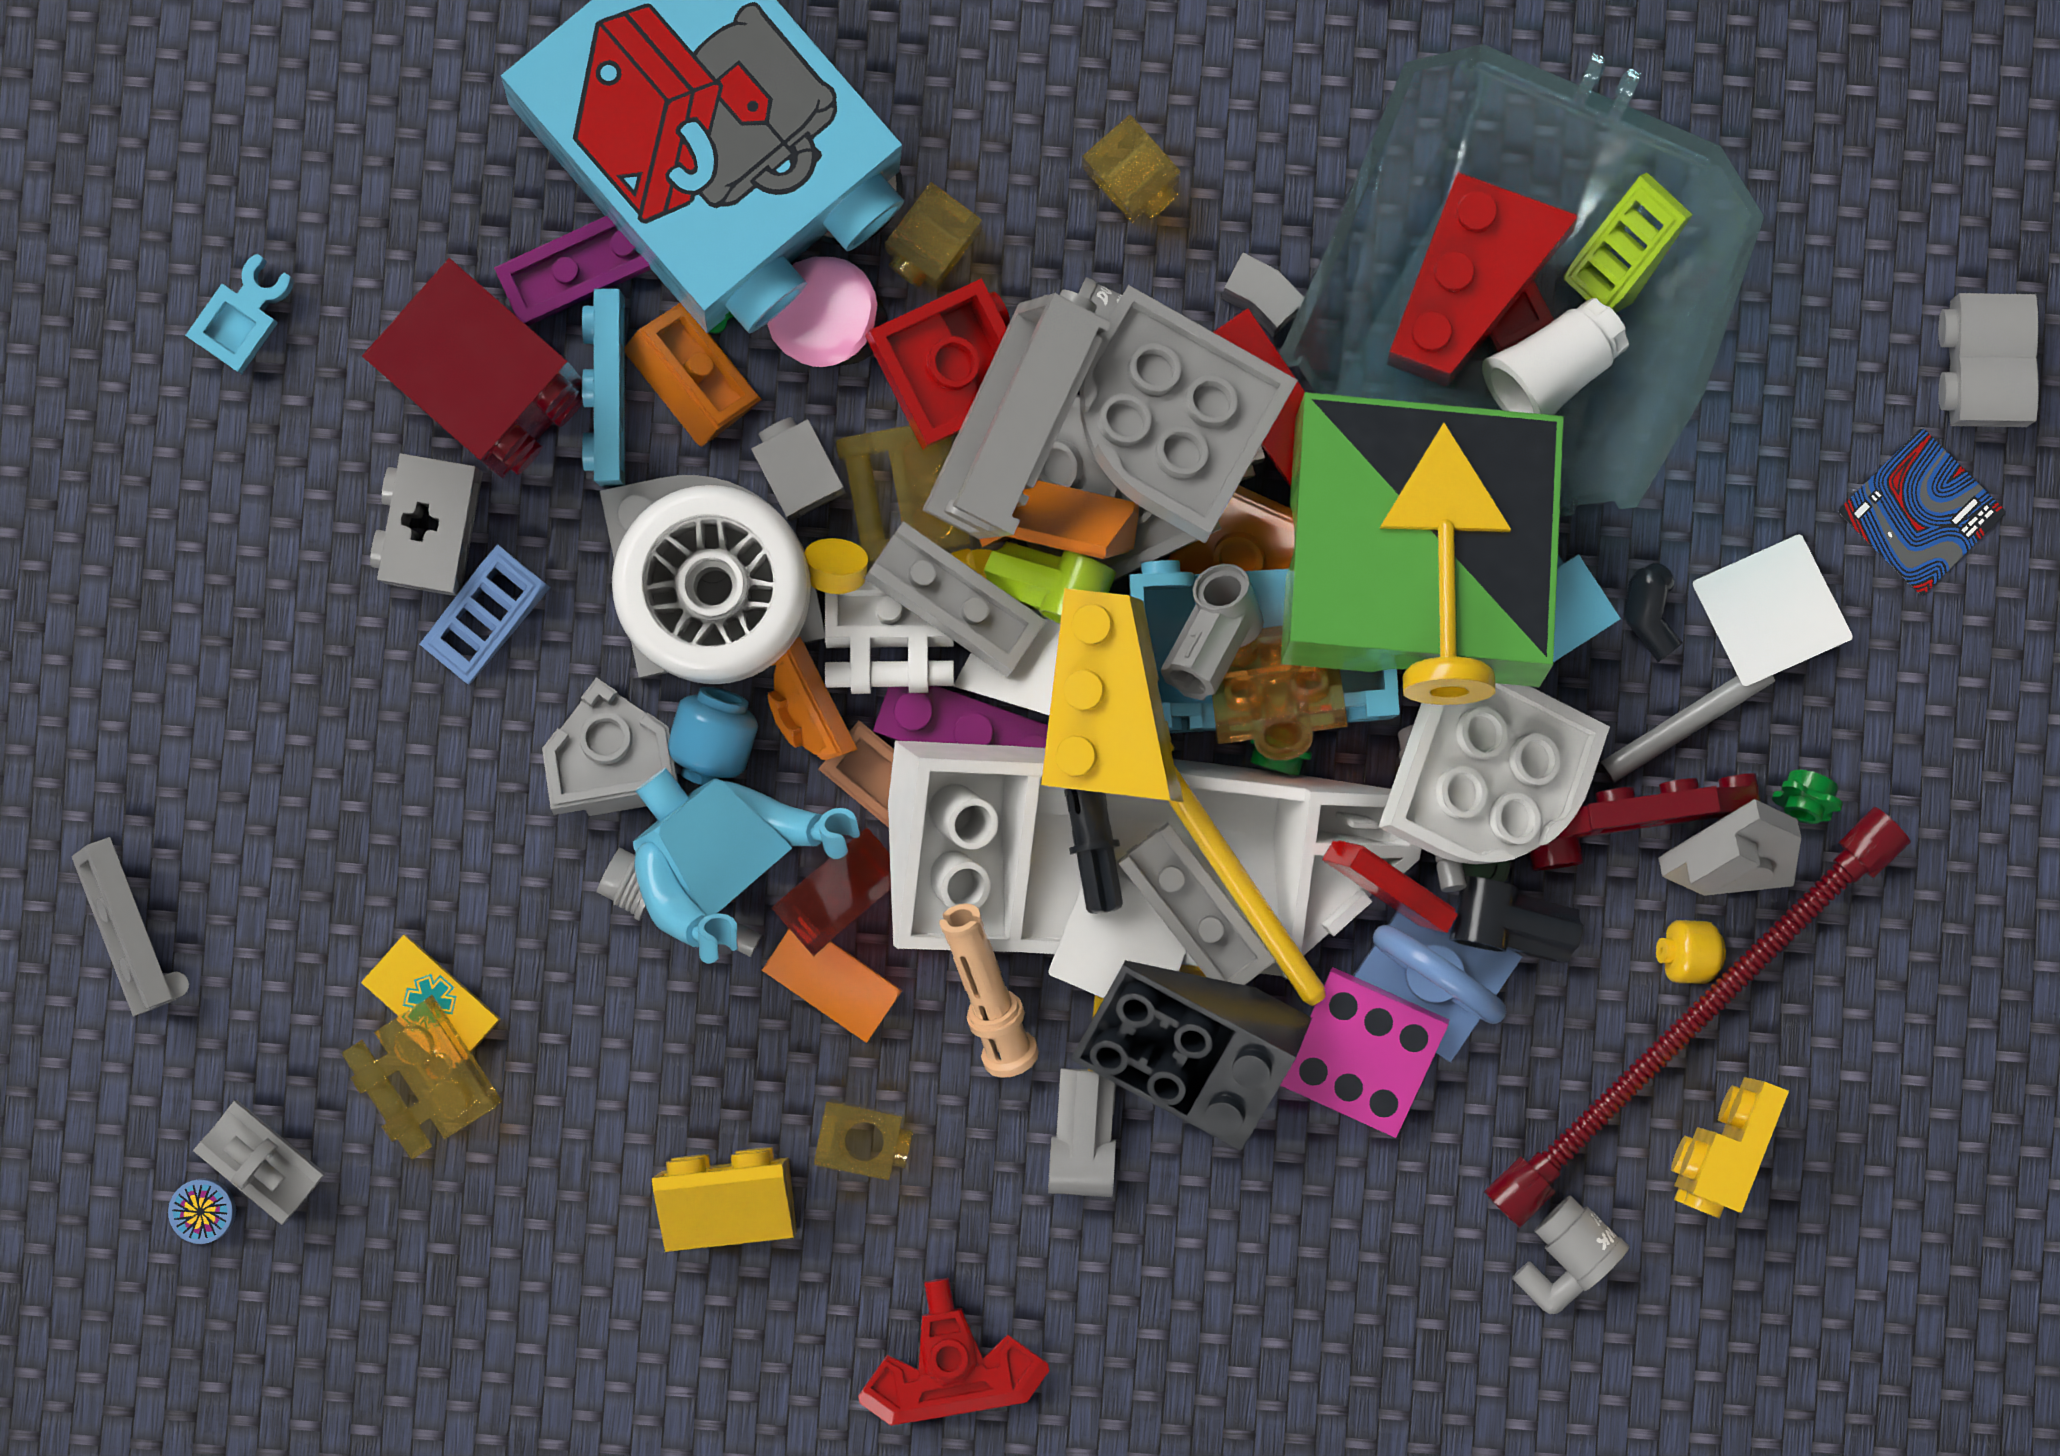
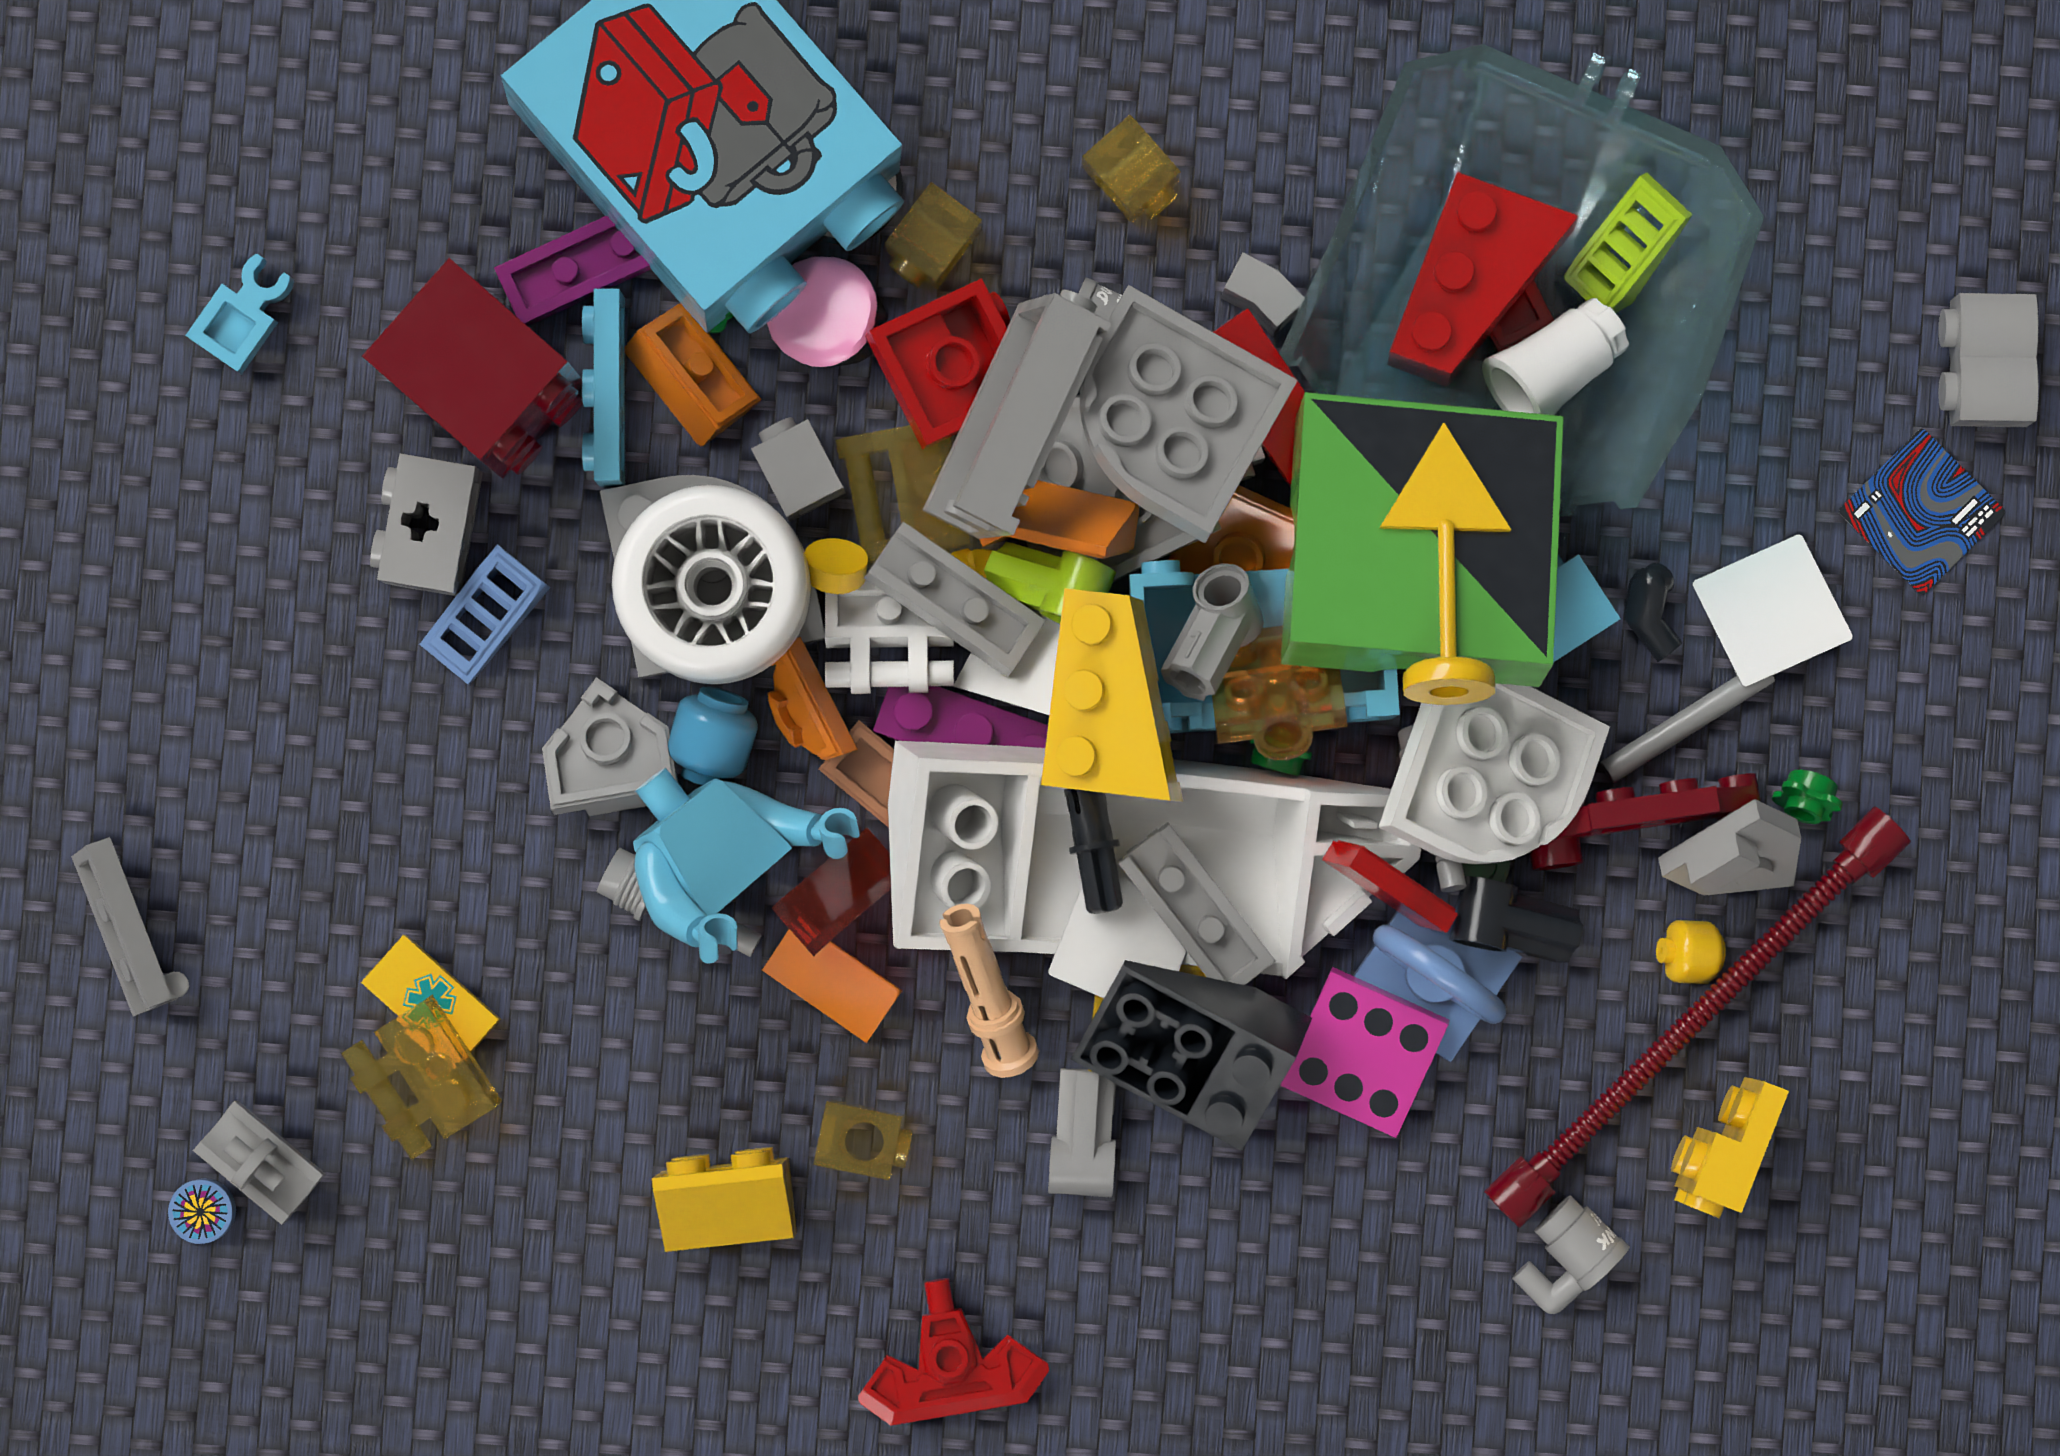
(1247, 895): yellow bar -> none

